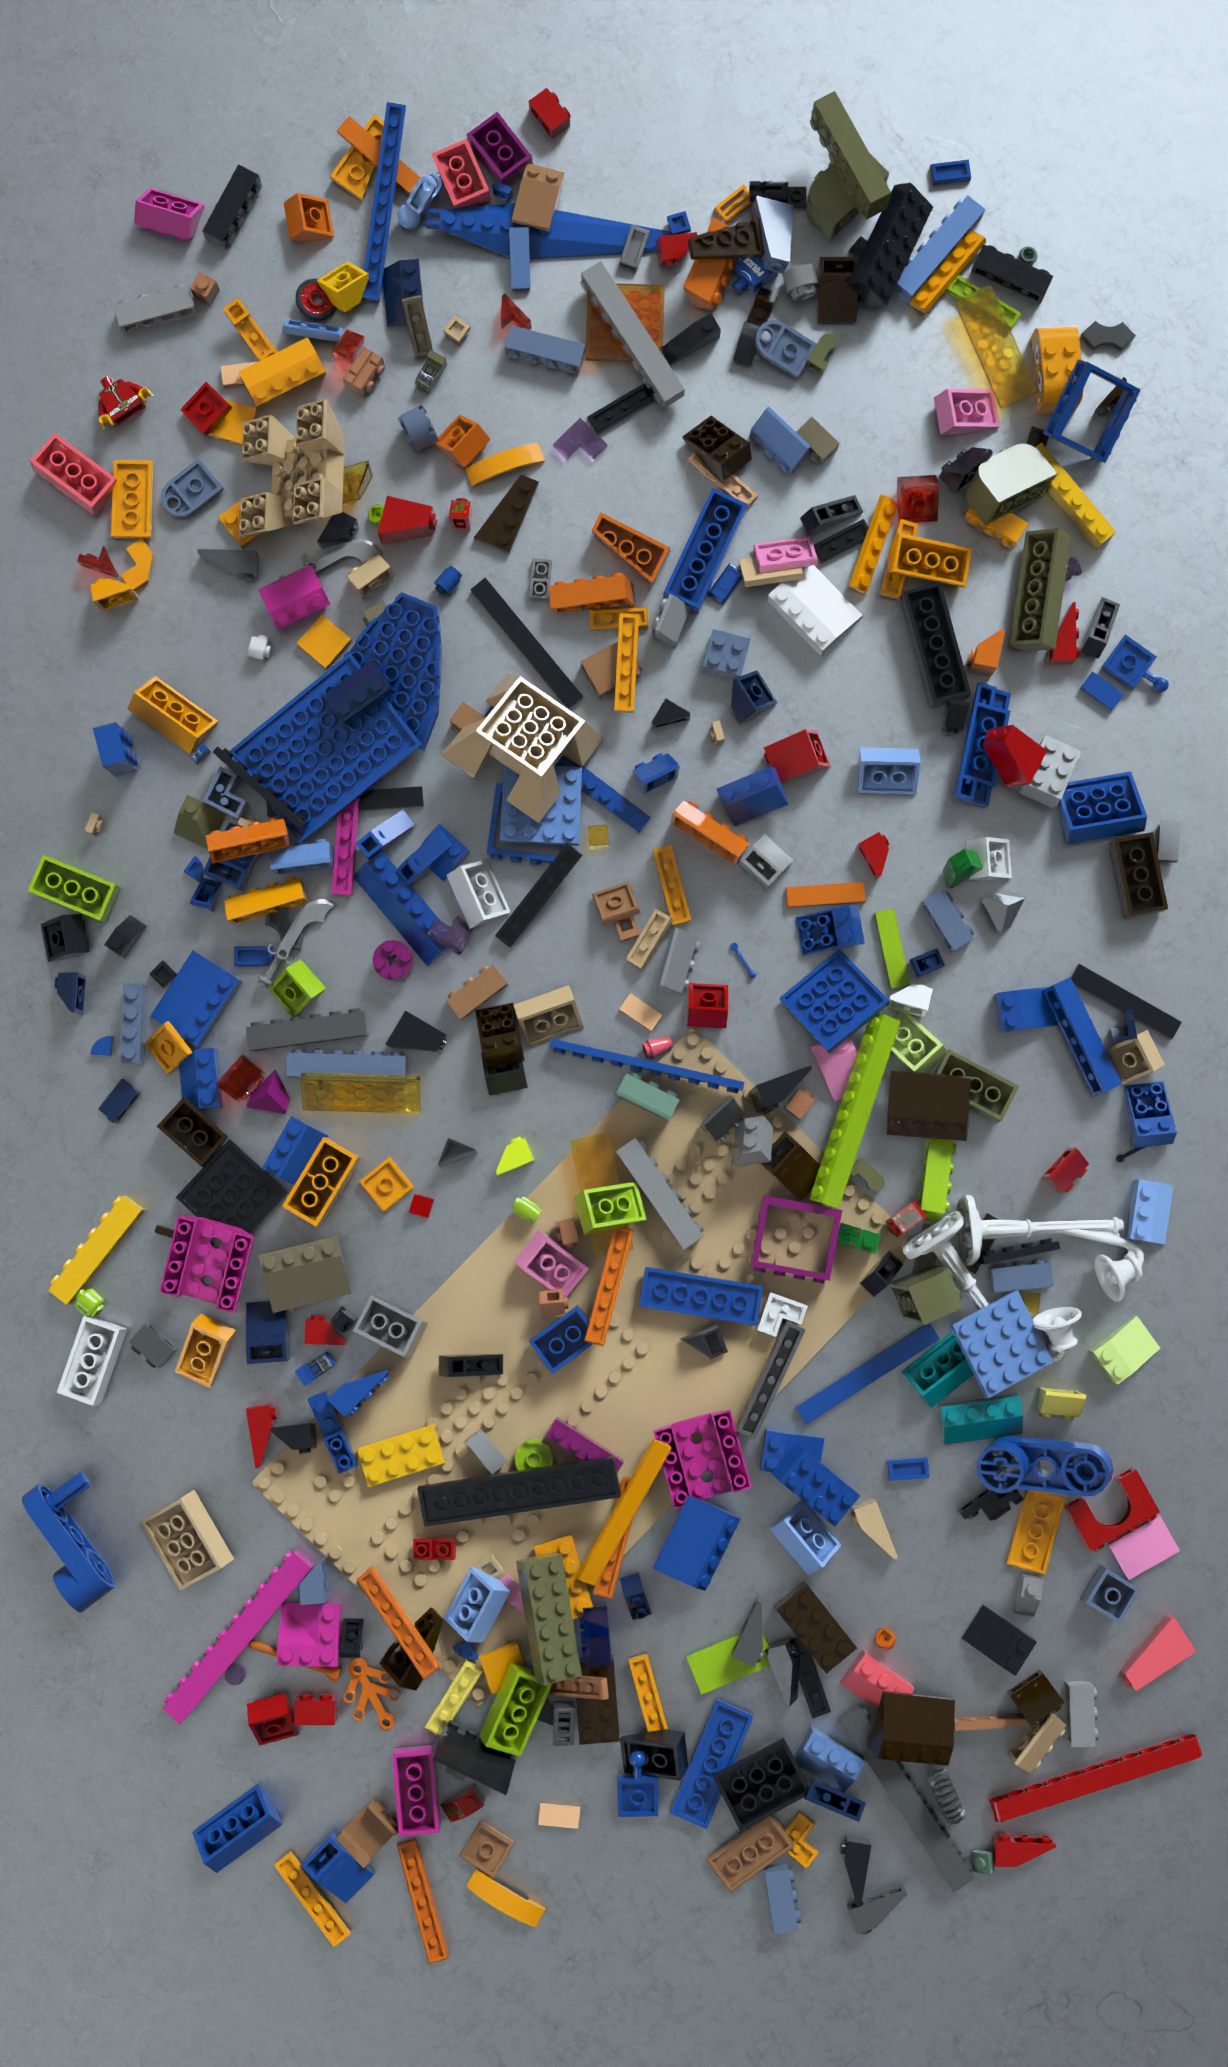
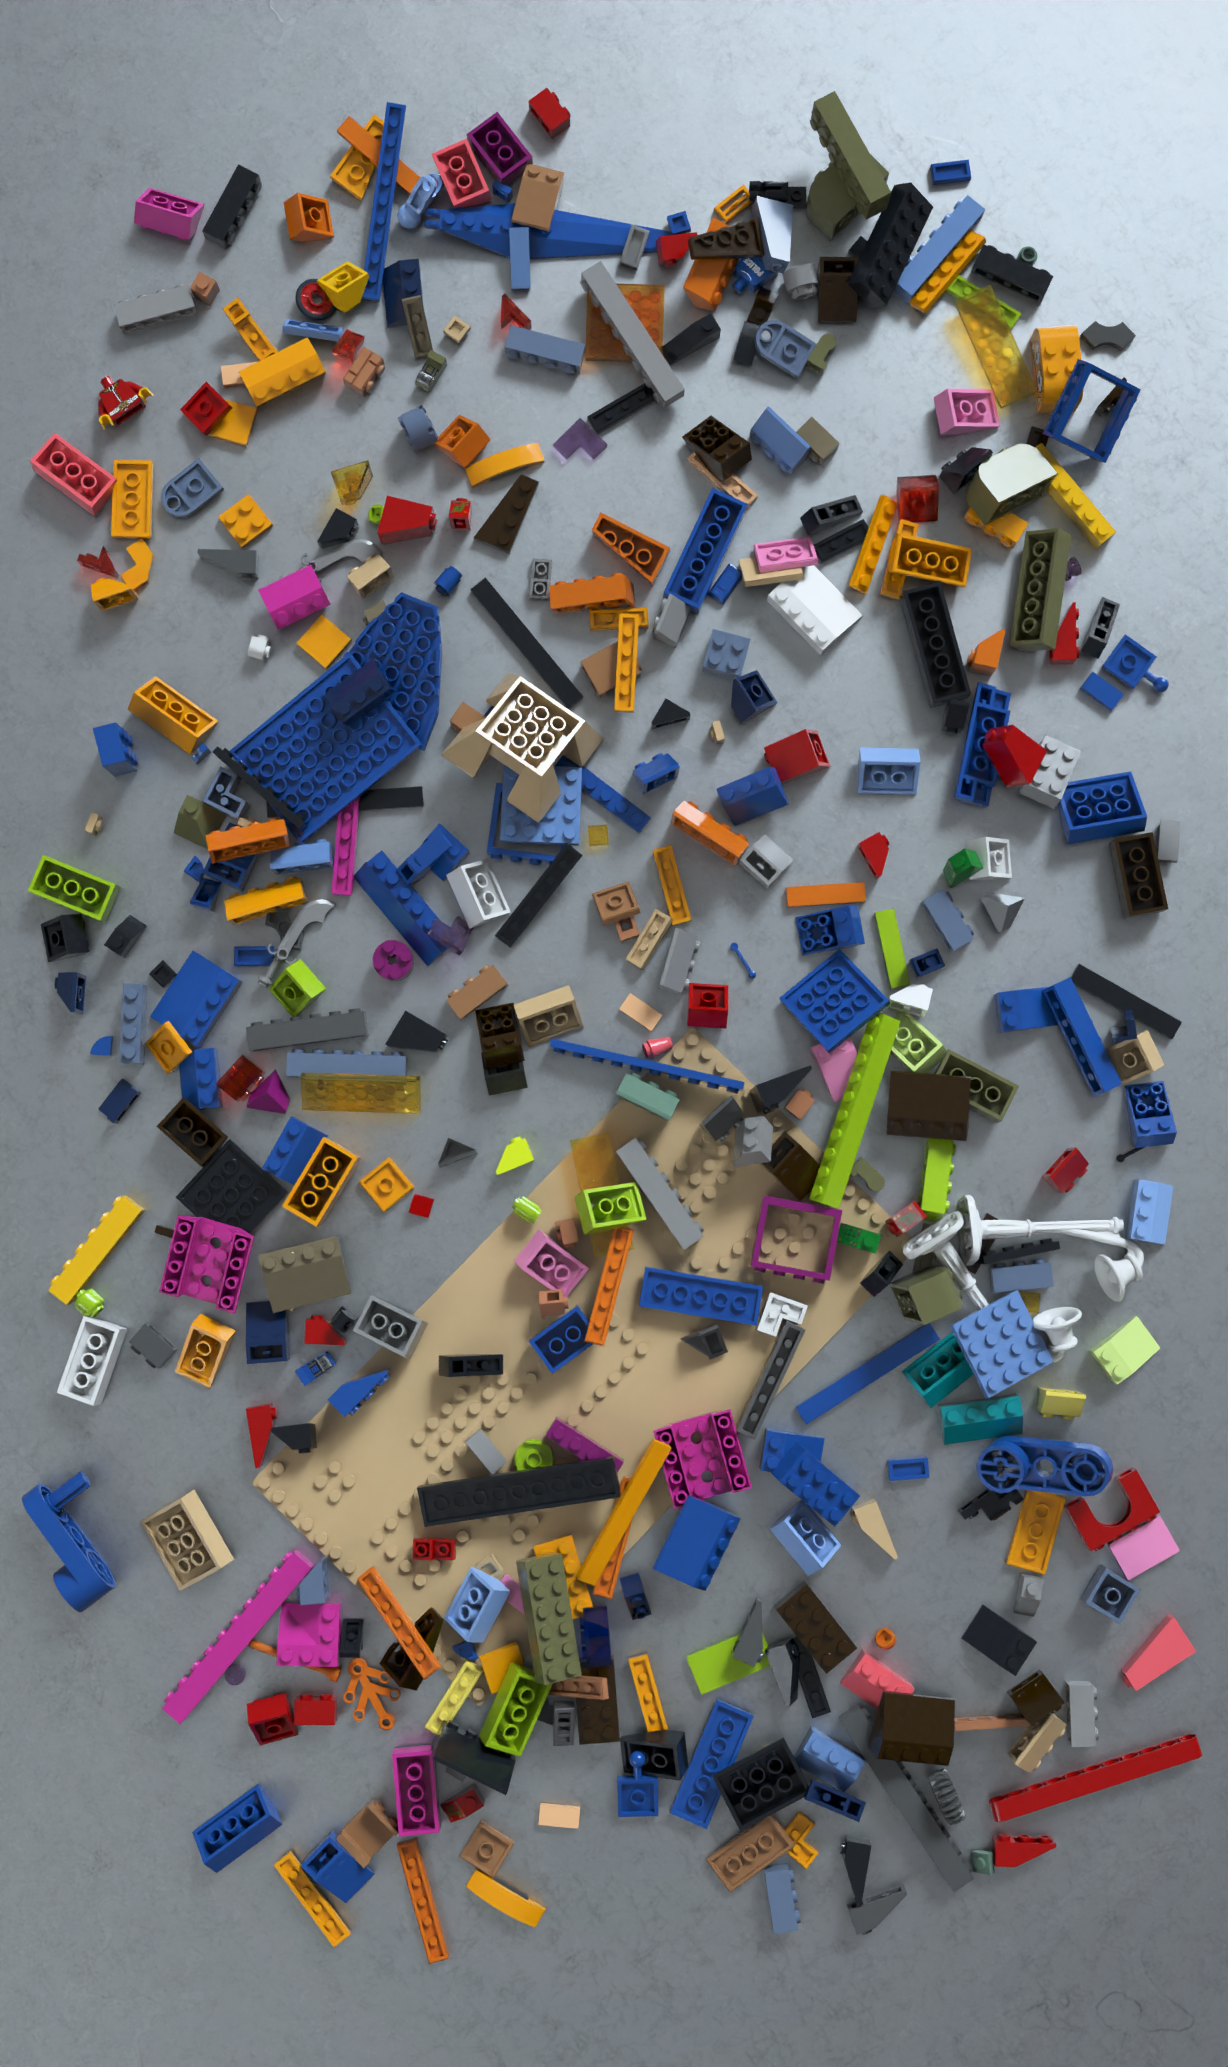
(304, 470): tan slope -> none
(333, 1432): blue slope -> none
(385, 834): slope -> none
(401, 1455): yellow plate -> none

